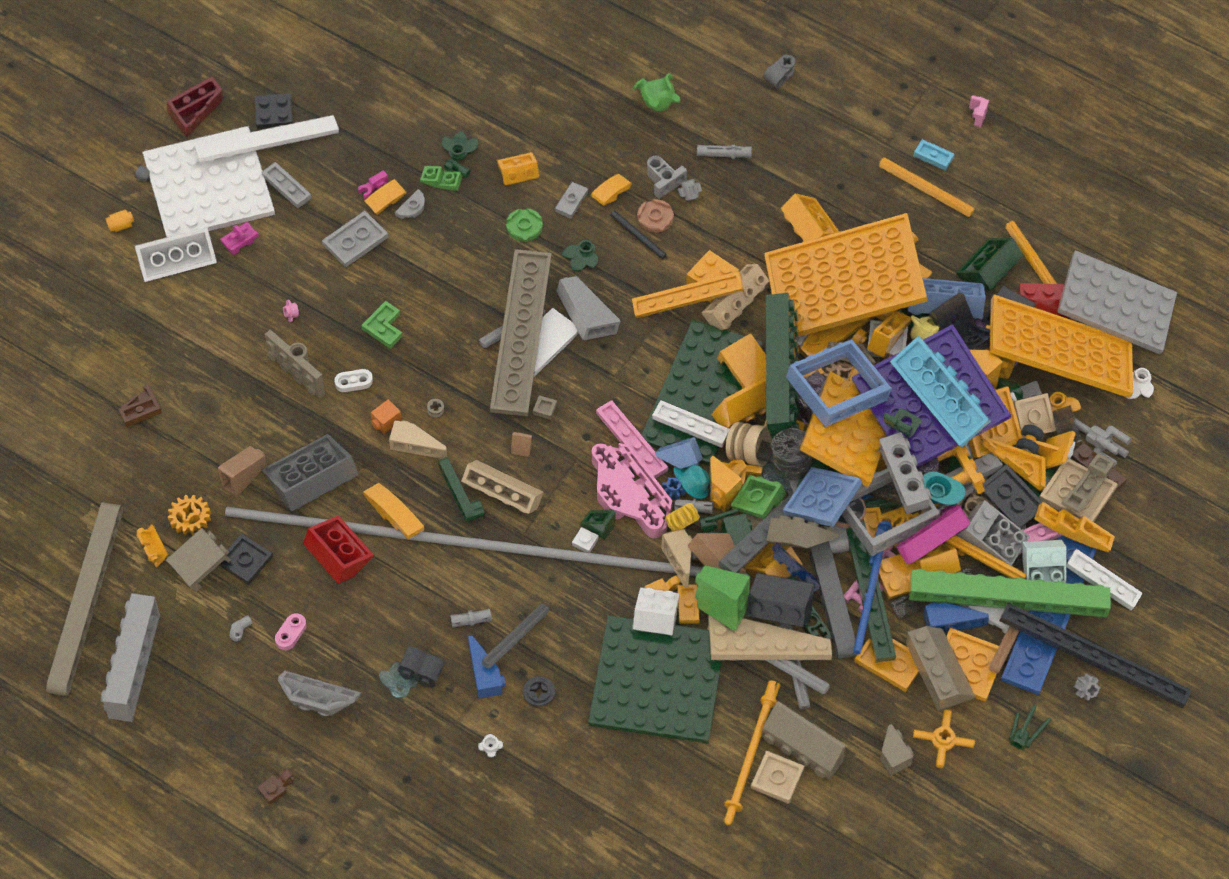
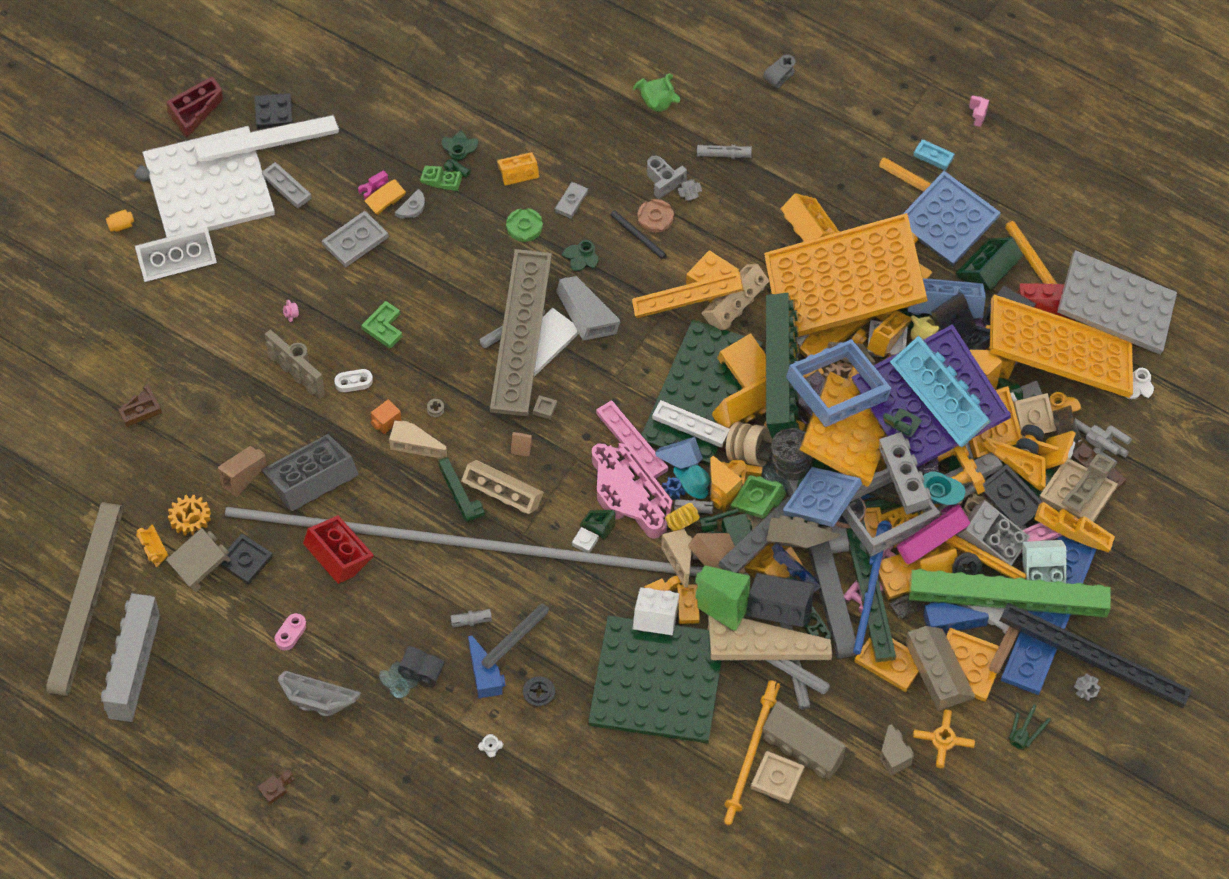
(237, 628): light grey arm -> none
(239, 237): dark pink hips -> none
(393, 510): light orange slope -> none
(608, 191): light orange slope -> none
(950, 218): none -> medium blue plate
(974, 564): none -> black gear
(1098, 575): white plate -> none

